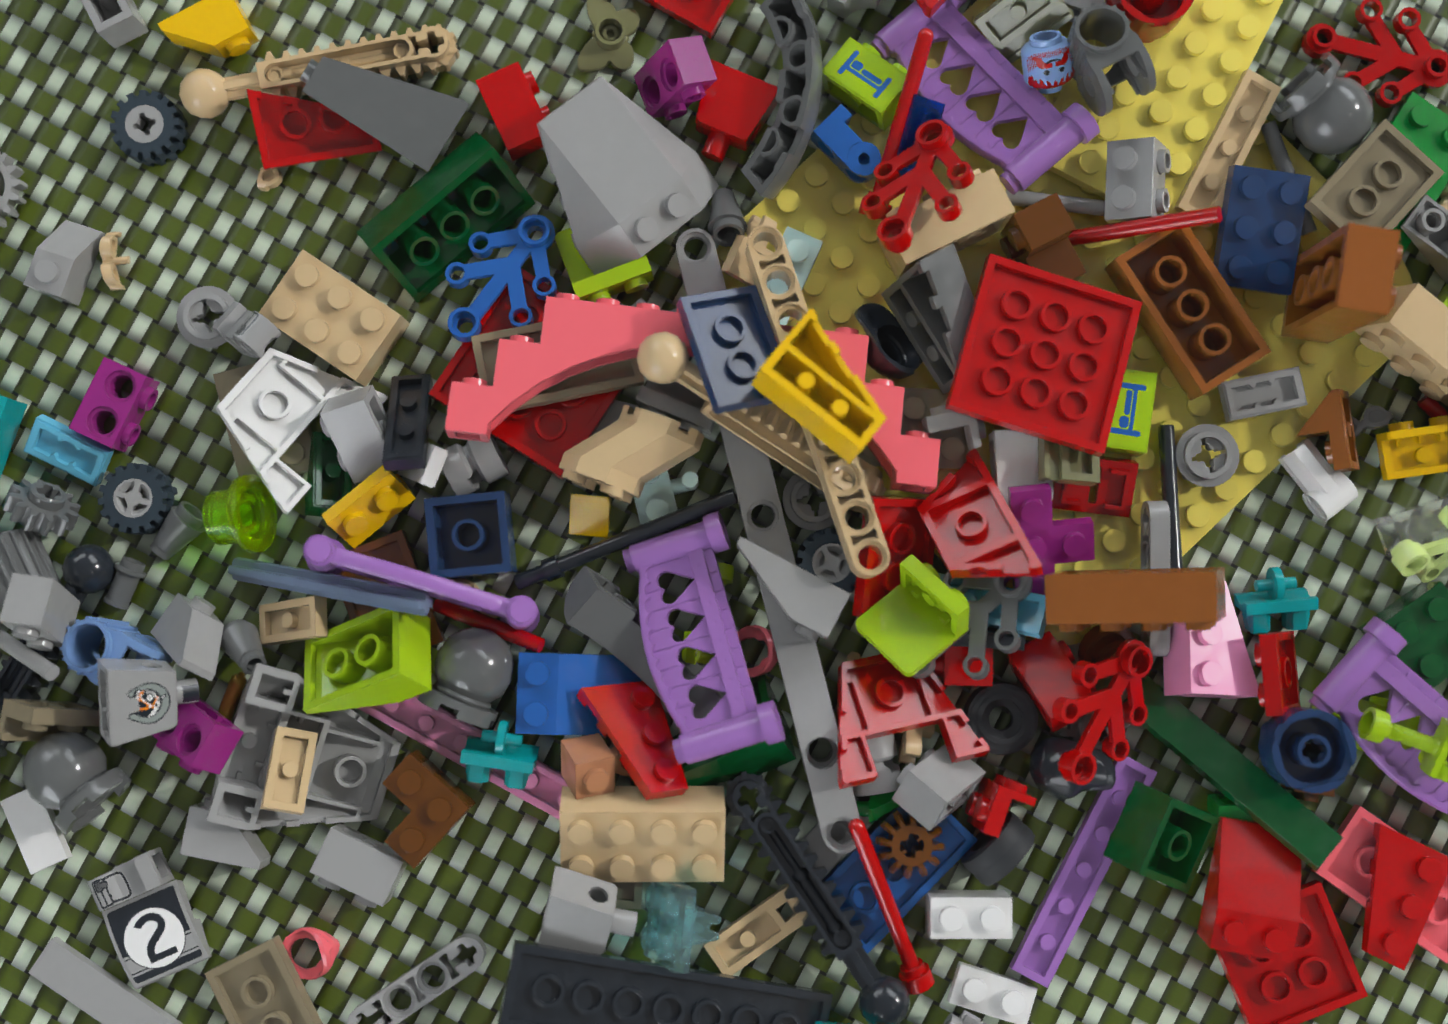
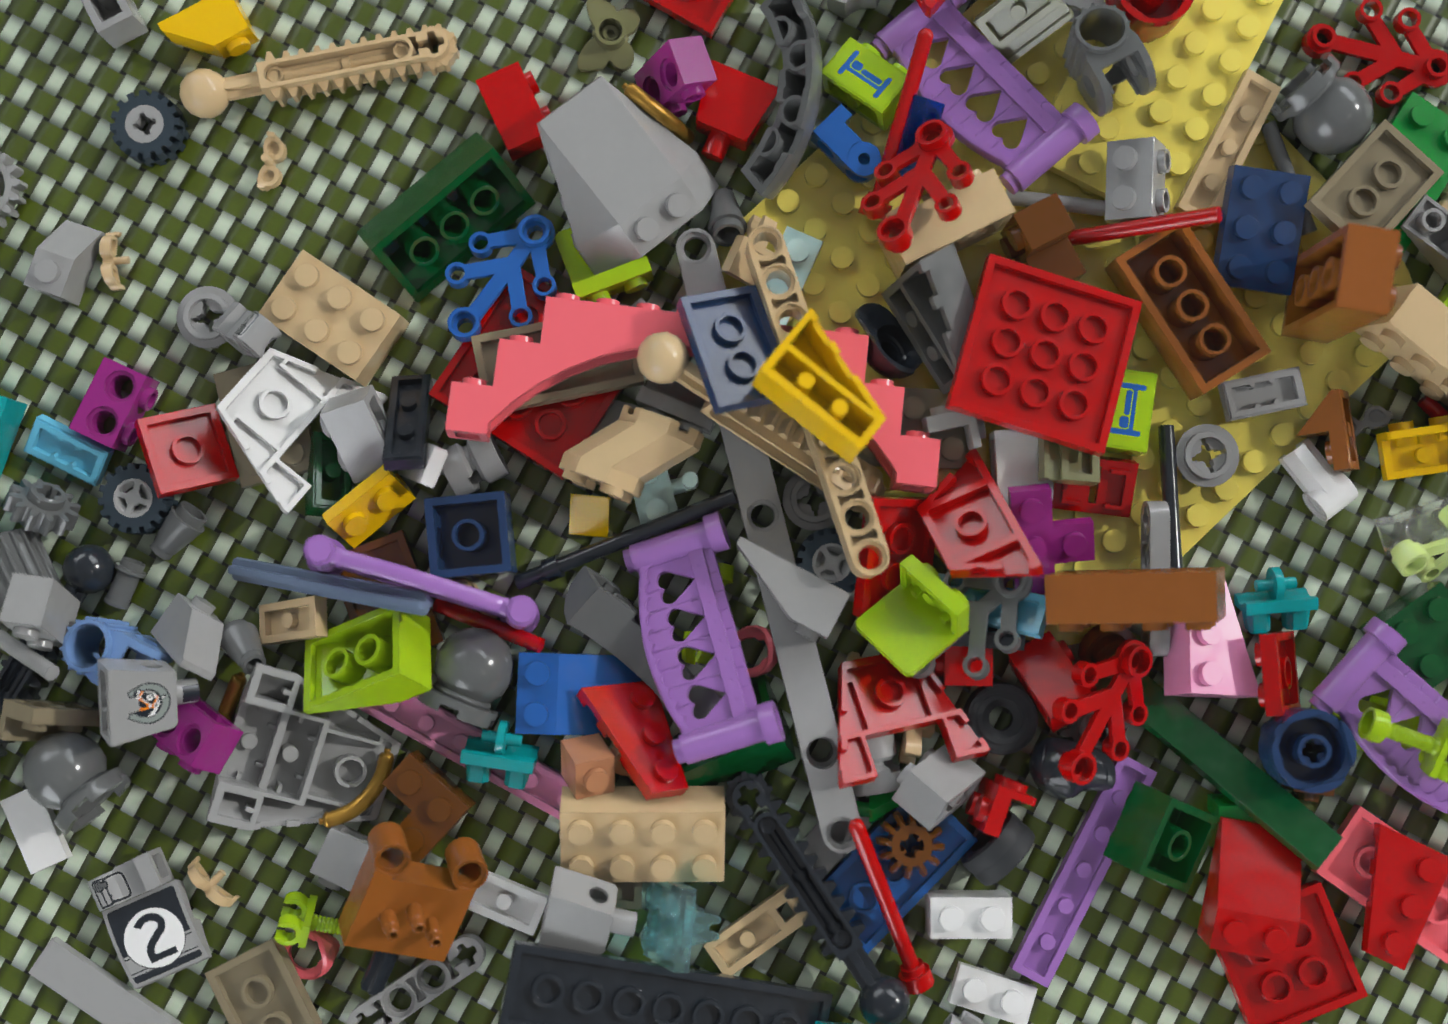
(186, 450): none -> plate
(212, 891): none -> tan piece
(221, 842): light grey slope -> none
(241, 515): clear neon green piece -> none
(289, 770): tan plate -> none
(293, 919): none -> lime bar
(303, 131): red wing -> none
(366, 797): none -> pearl gold piece
(393, 111): dark grey slope -> none
(406, 903): none -> dark orange piece
(509, 903): none -> white plate
(658, 112): none -> pearl gold piece
(1047, 61): light blue head -> none

